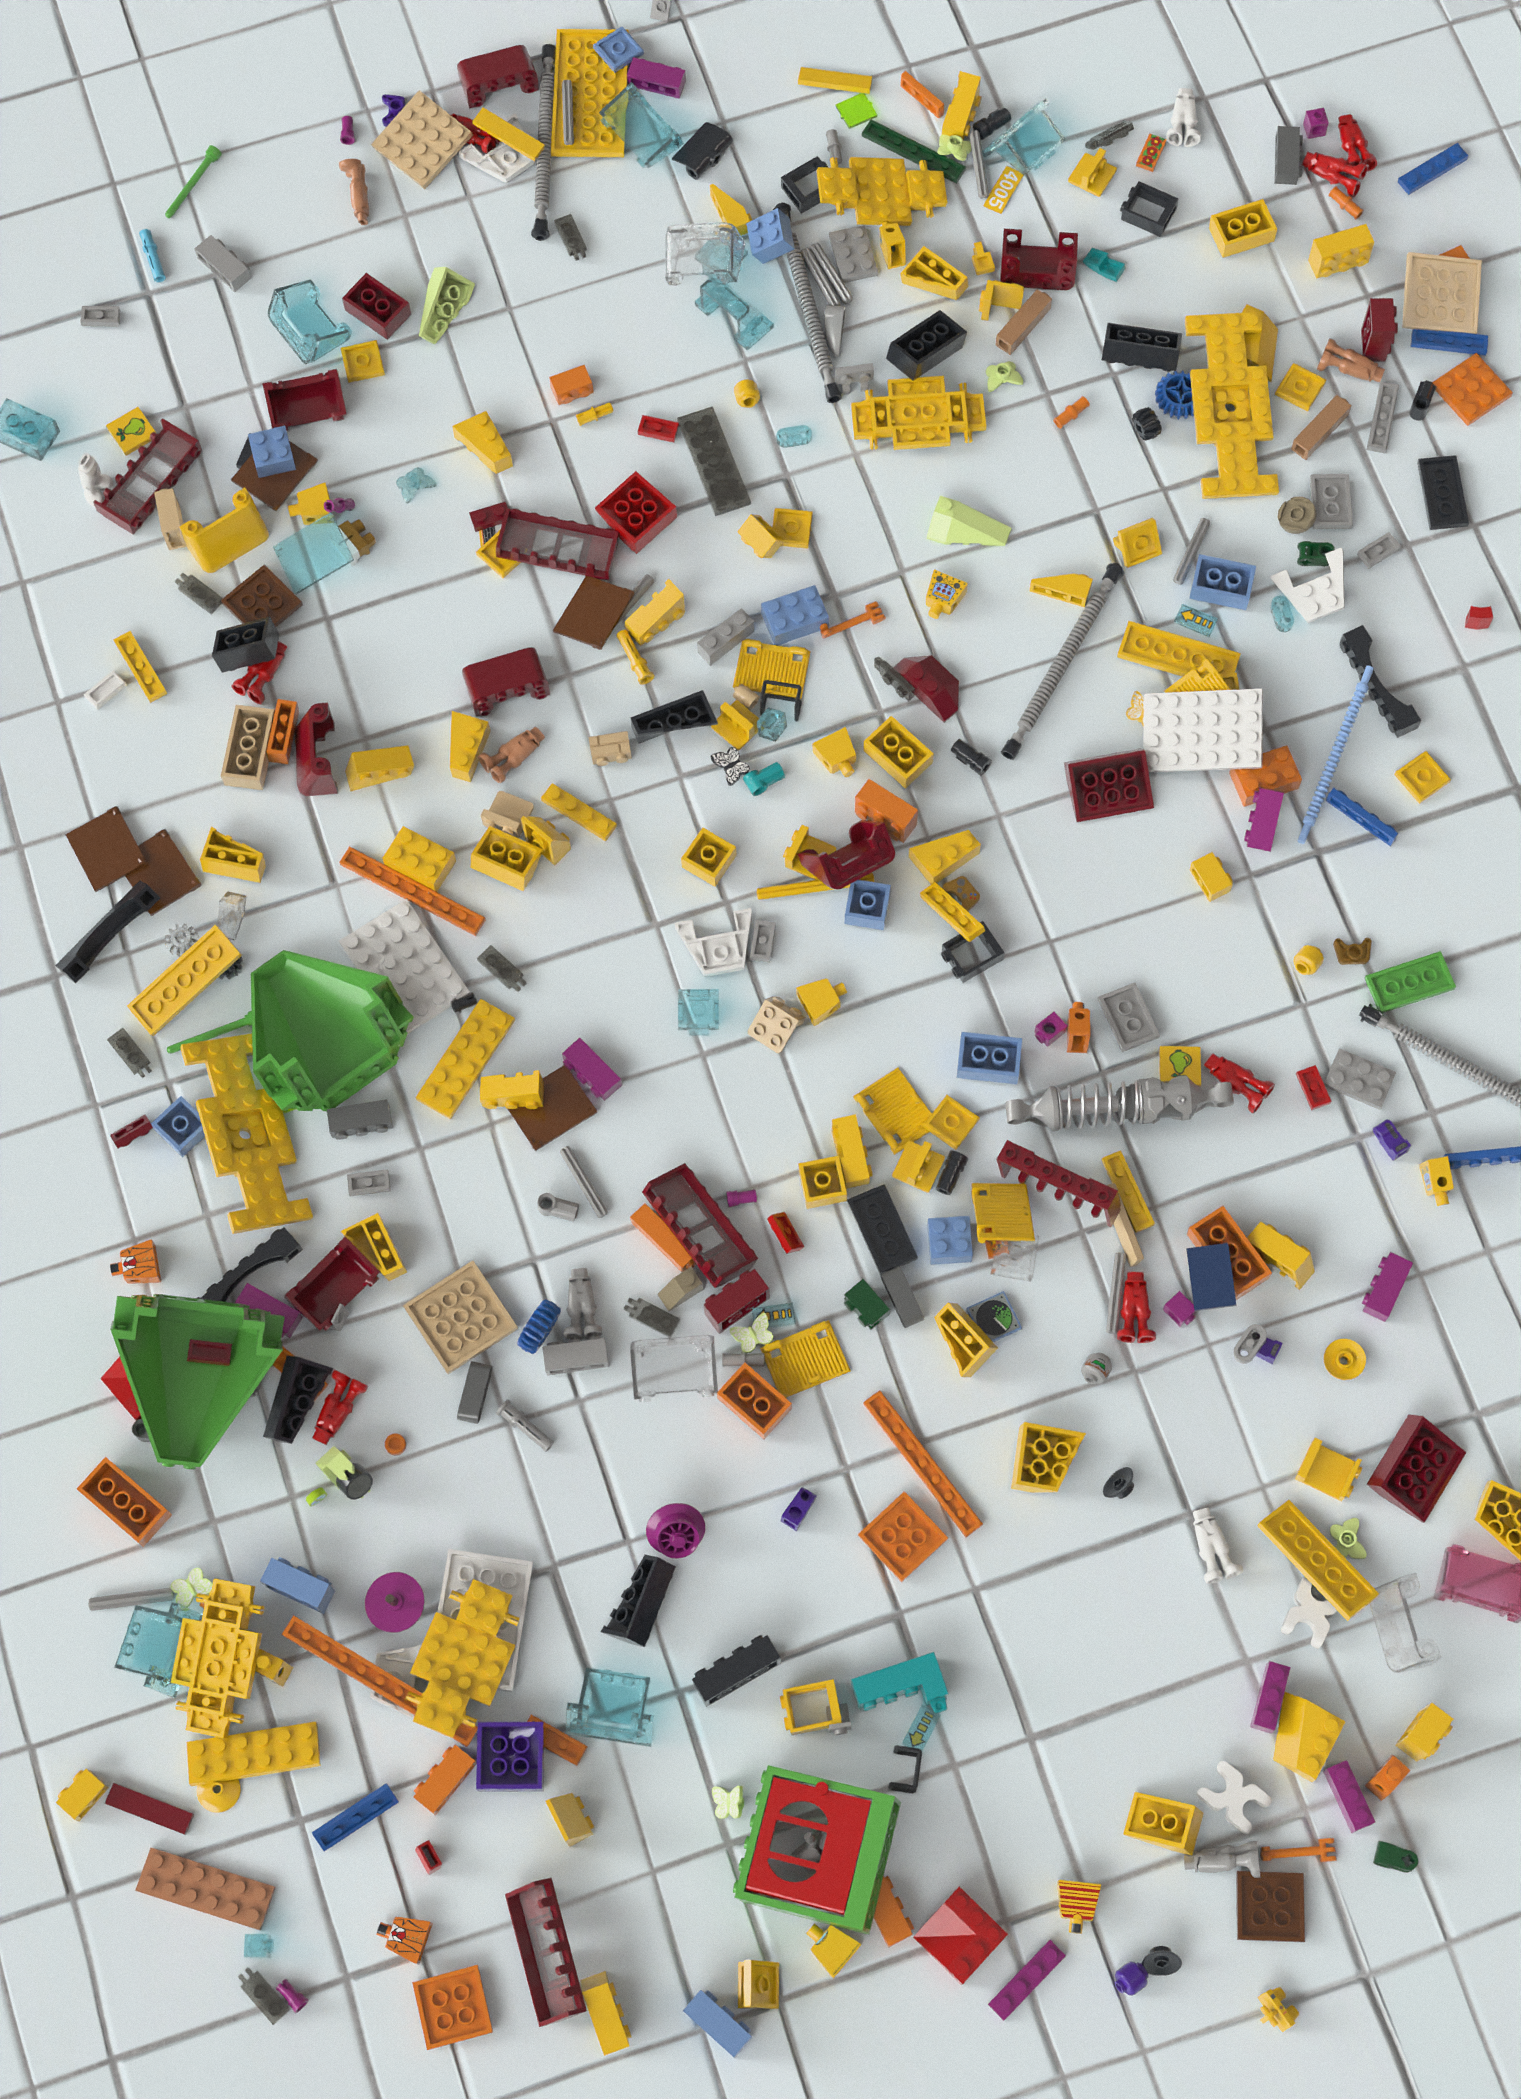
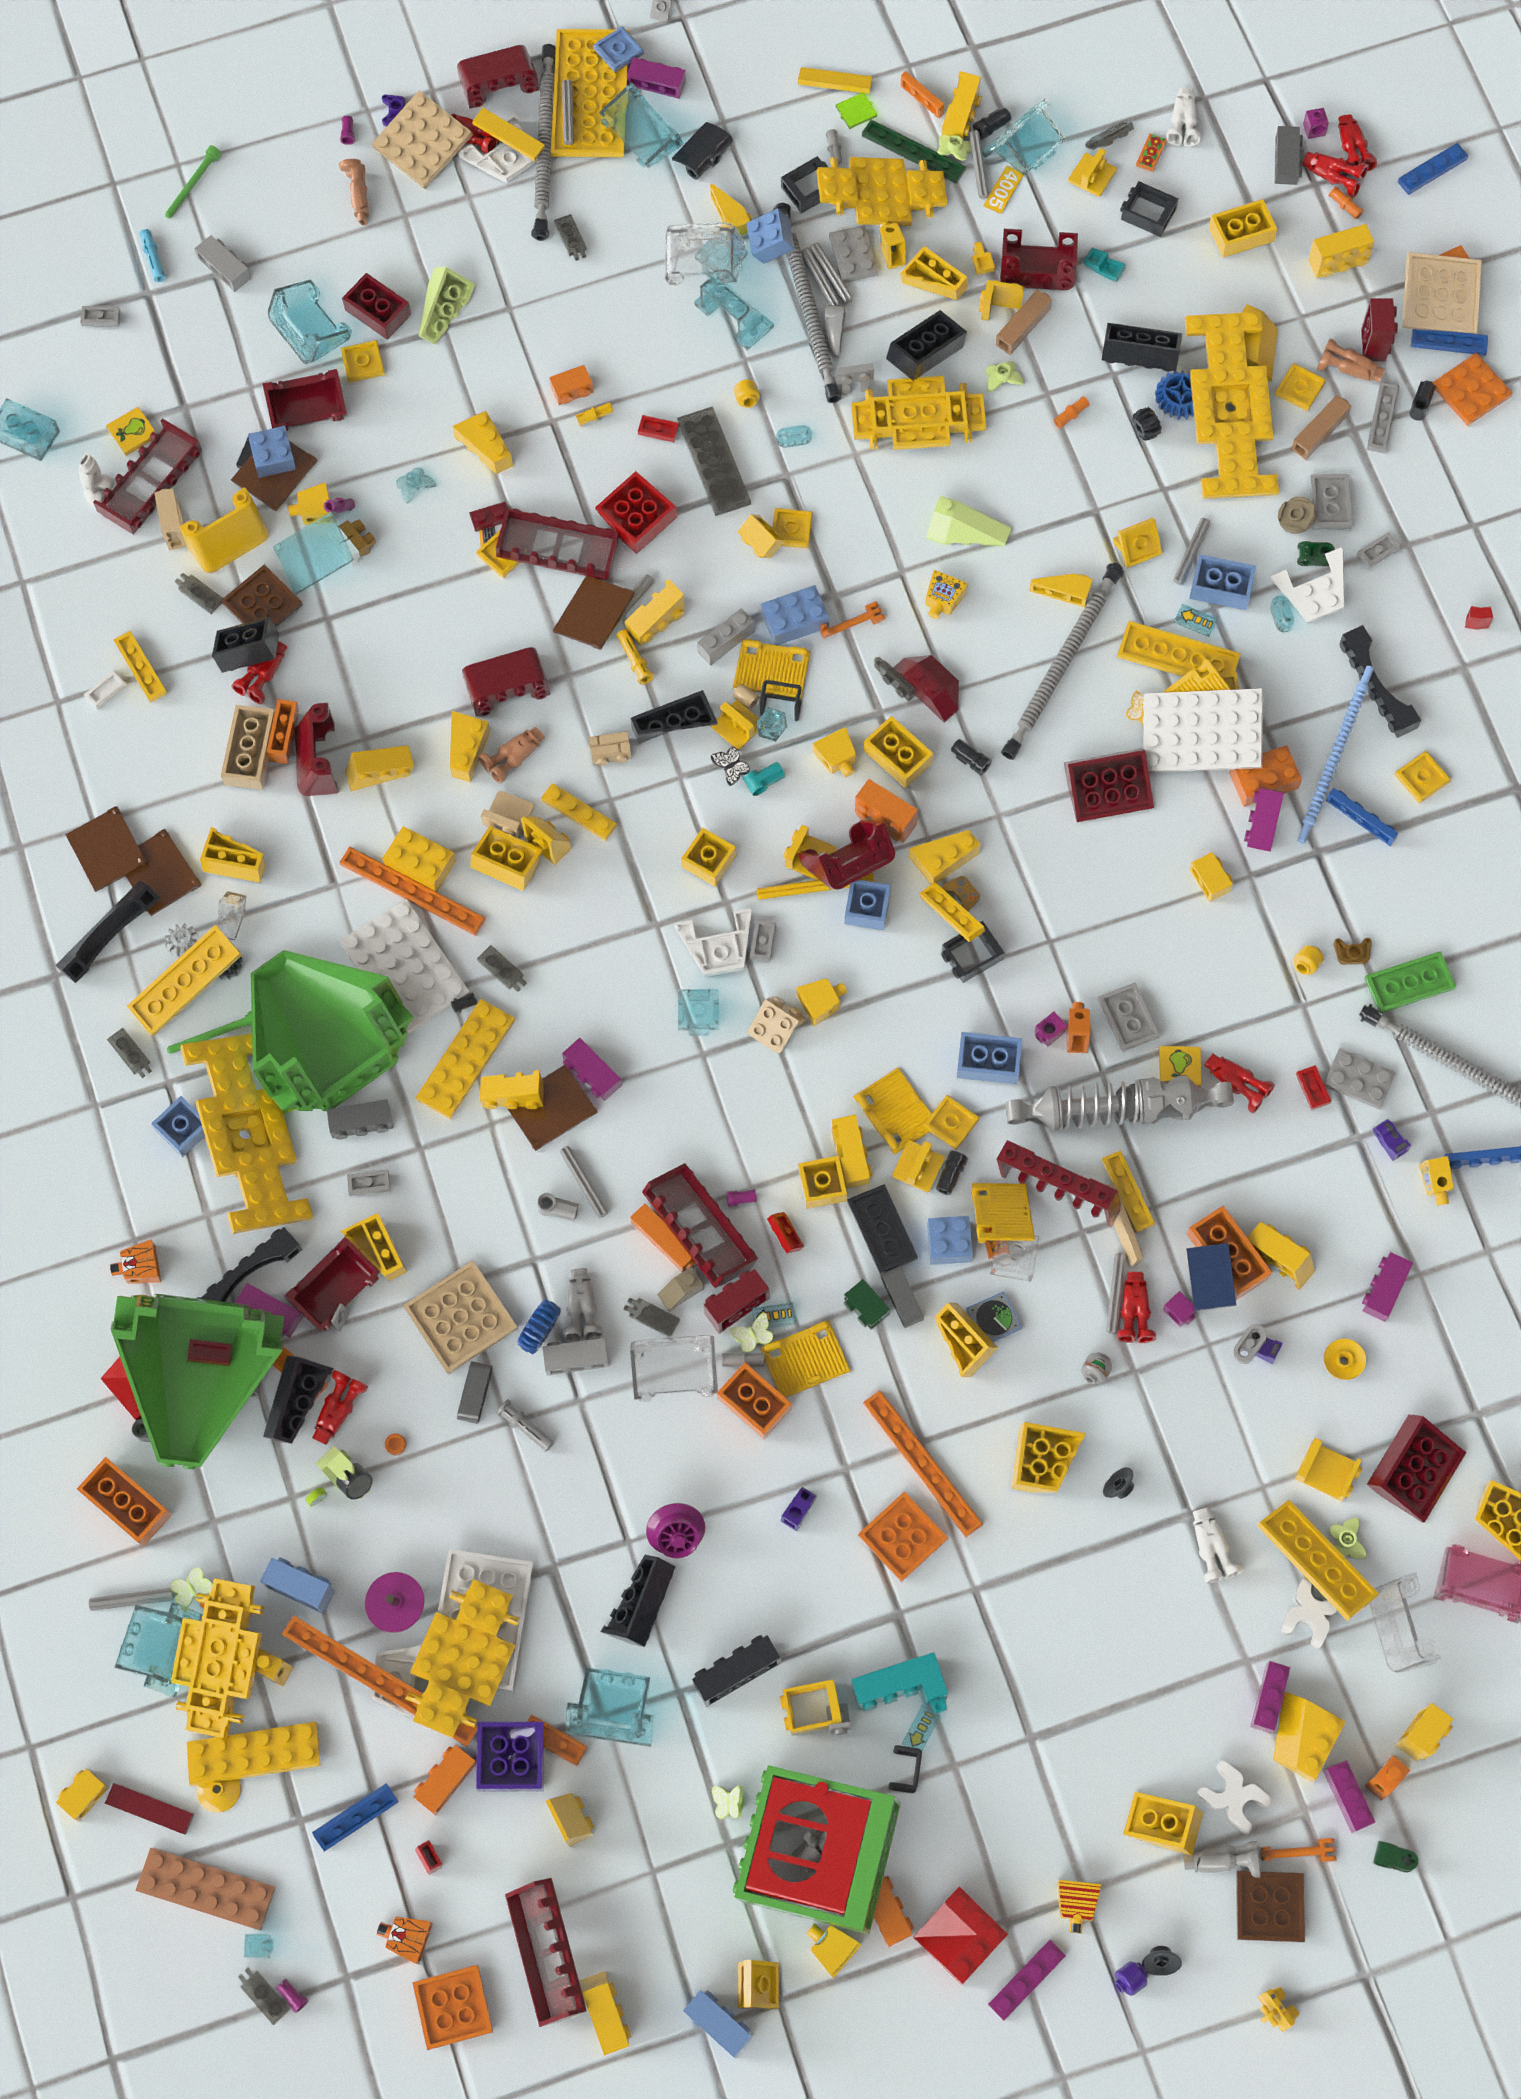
(137, 1128): dark red plate -> none
(1443, 492): black plate -> none

